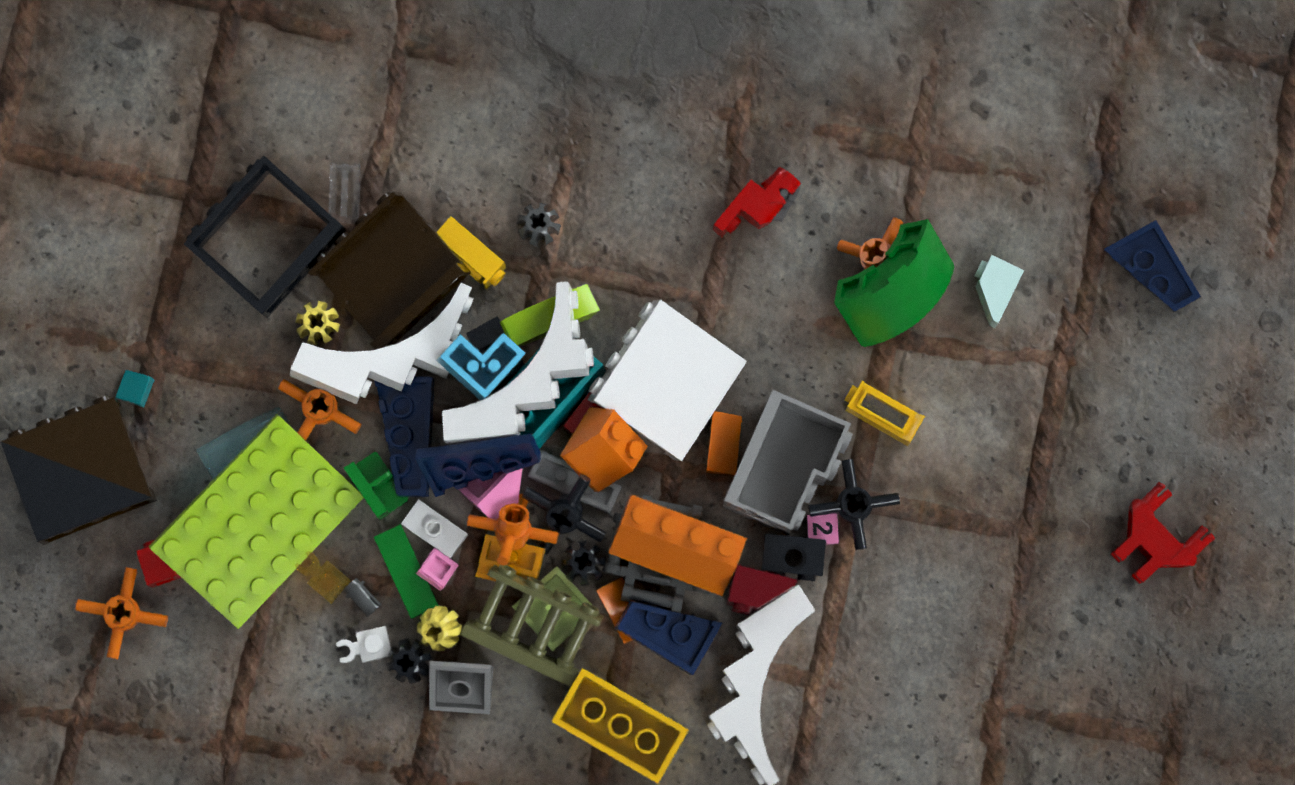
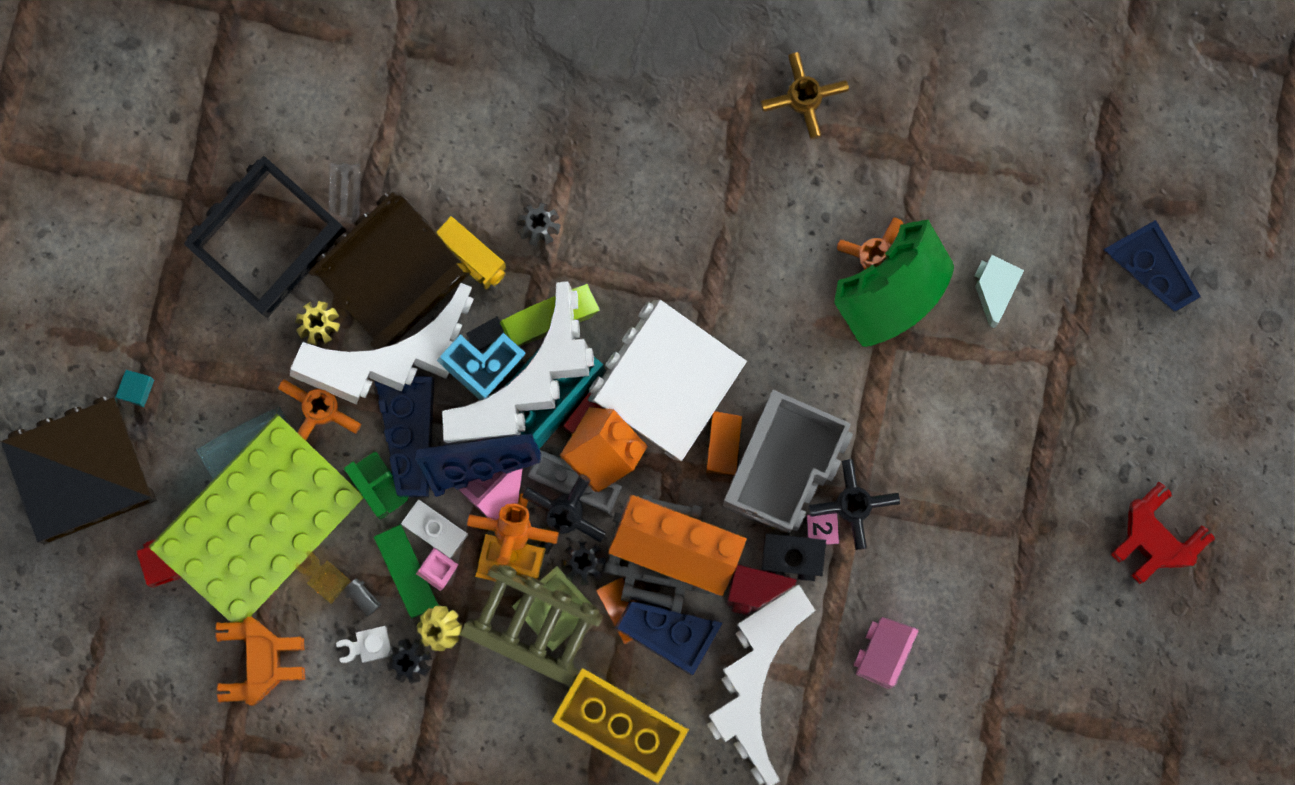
(109, 612): orange bar -> none
(263, 660): none -> orange connector
(460, 687): light grey slope -> none
(760, 204): red plate -> none
(811, 88): none -> pearl gold bar
(883, 413): yellow window -> none
(886, 652): none -> bright pink slope

